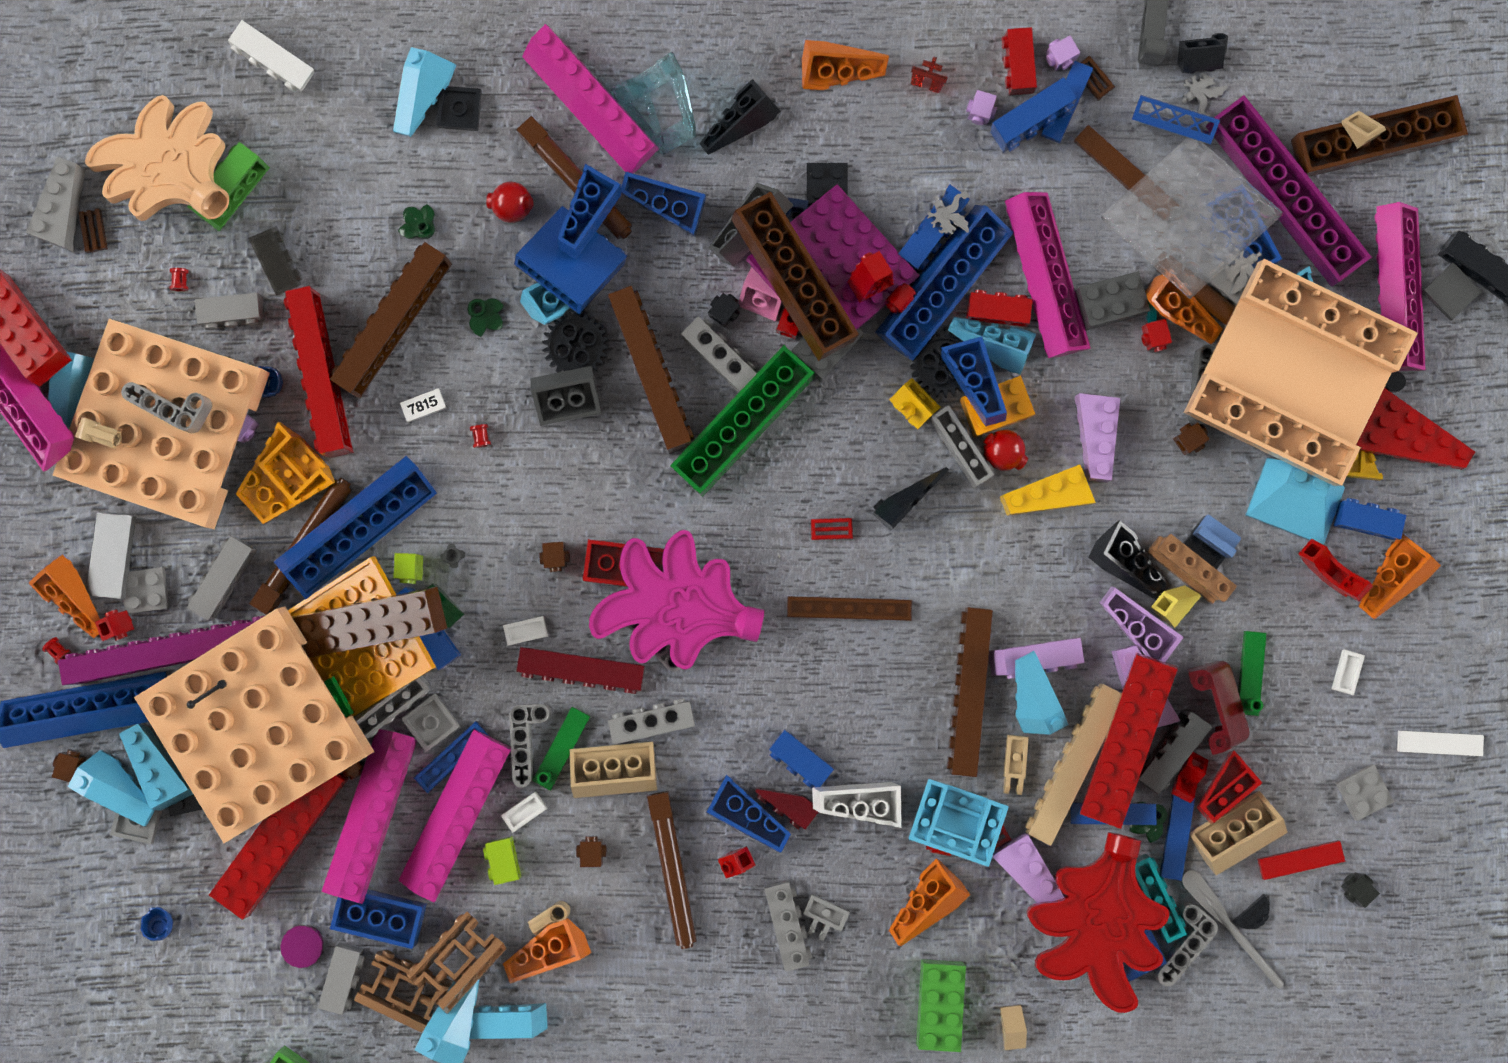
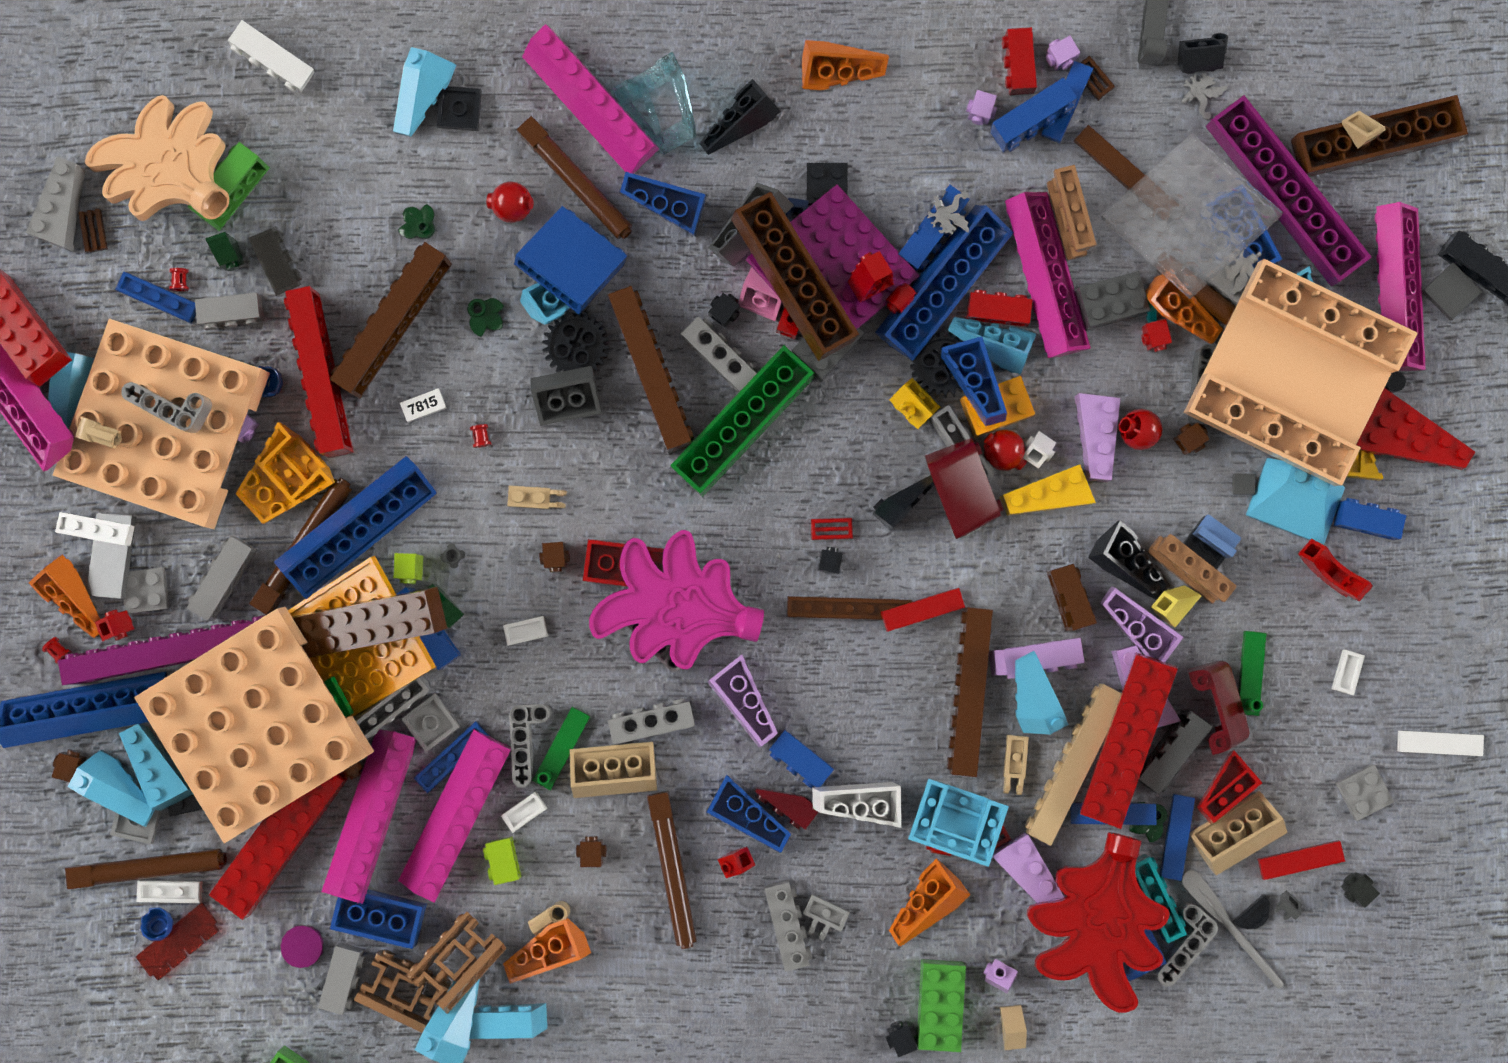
(95, 529): none -> white tile
(144, 868): none -> reddish brown brick
(156, 297): none -> blue tile
(169, 891): none -> white tile
(184, 935): none -> clear red windscreen
(221, 684): black hinge -> none
(225, 251): none -> dark green slope
(534, 497): none -> tan hinge
(581, 669): dark red brick -> none
(588, 209): blue wedge -> none
(742, 698): none -> lavender wedge
(830, 560): none -> black brick
(901, 1038): none -> black brick
(922, 609): none -> red tile
(937, 79): clear red hips -> none
(963, 487): none -> dark red windscreen
(1008, 975): none -> lavender brick
(1039, 449): none -> white brick
(1071, 212): none -> medium nougat fence
(1071, 597): none -> reddish brown wedge
(1141, 429): none -> red brick
(1175, 126): blue fence -> none
(1189, 776): red slope -> none
(1243, 484): none -> dark grey tile
(1290, 905): none -> dark grey tile
(1400, 574): orange wedge -> none

